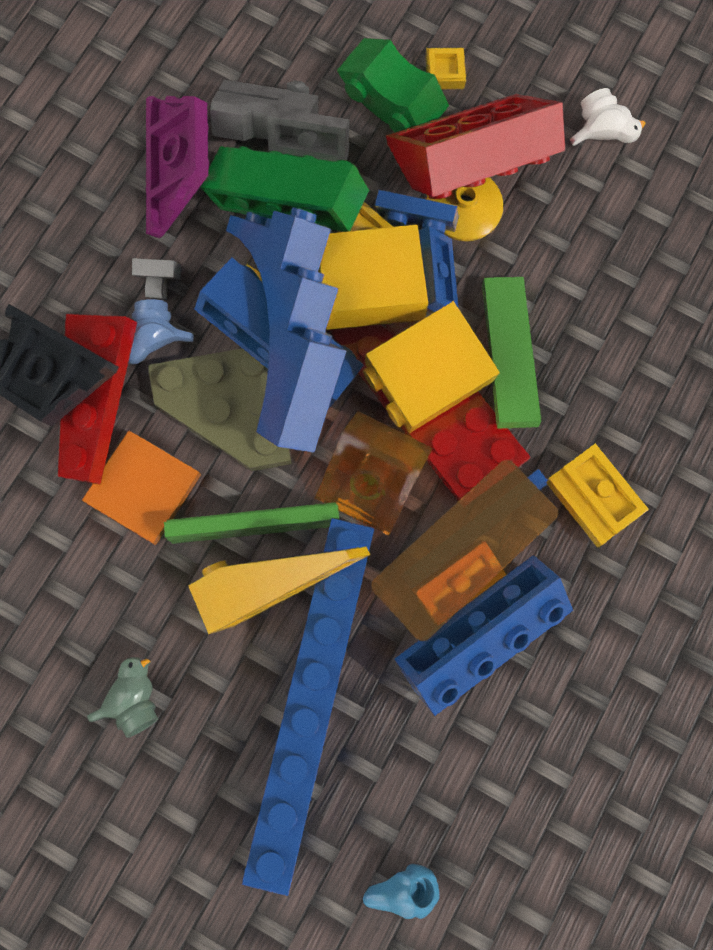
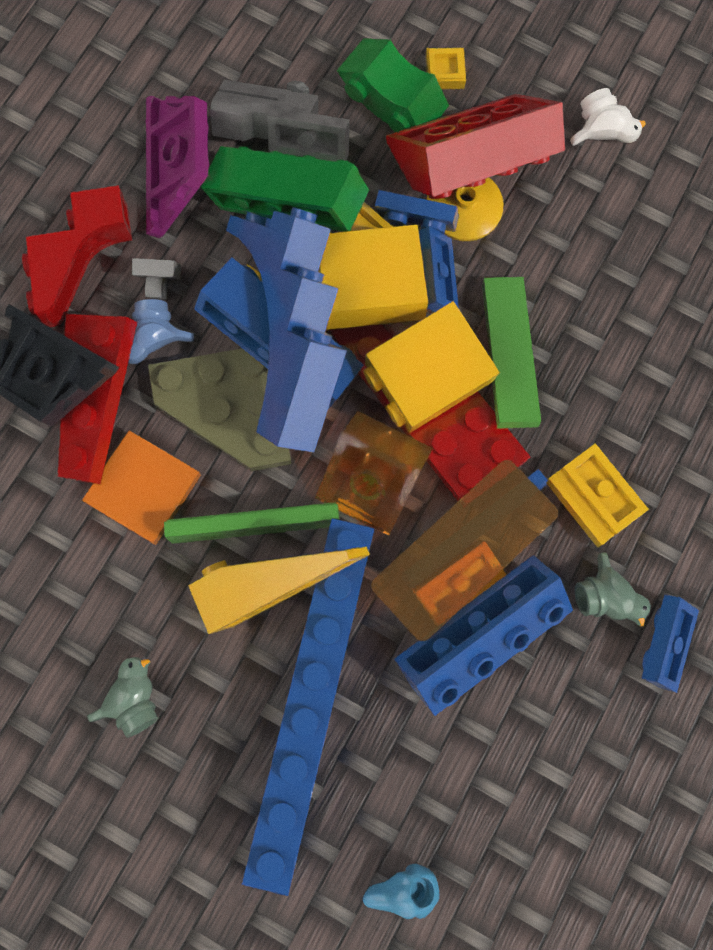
(60, 258): none -> red arch
(610, 595): none -> sand green animal
(670, 643): none -> blue plate

